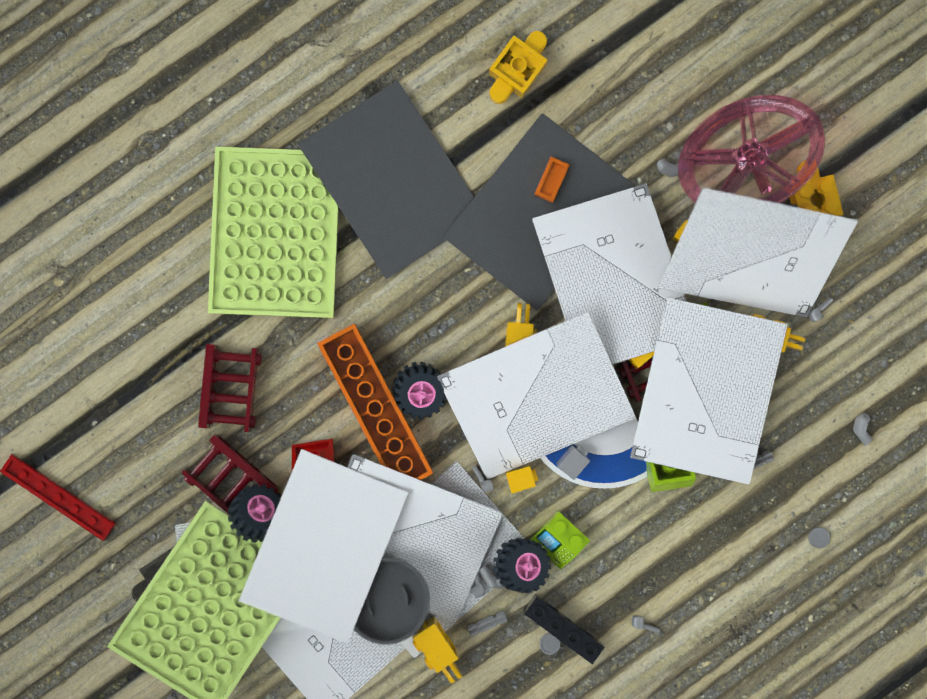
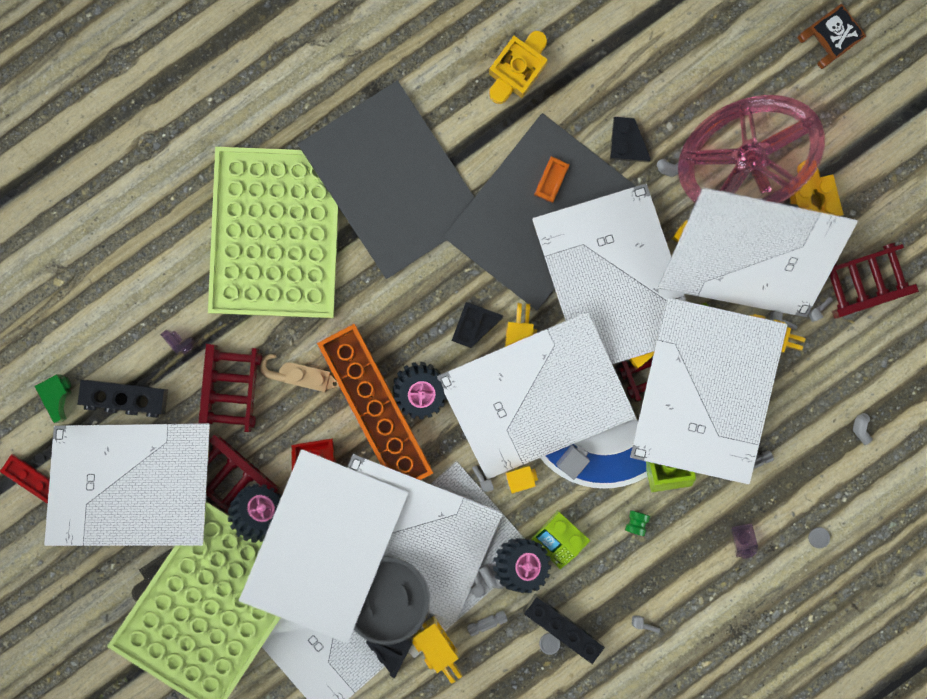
(53, 395): none -> green arch
(89, 398): none -> black brick
(127, 485): none -> white sticker
(174, 341): none -> clear purple bracket
(299, 375): none -> tan plate
(391, 655): none -> black wing
(474, 324): none -> black wing
(627, 141): none -> black wing
(637, 523): none -> green wheel
(744, 541): none -> clear purple bracket
(778, 316): none -> light grey hand
(836, 34): none -> flag
(883, 294): none -> dark red fence

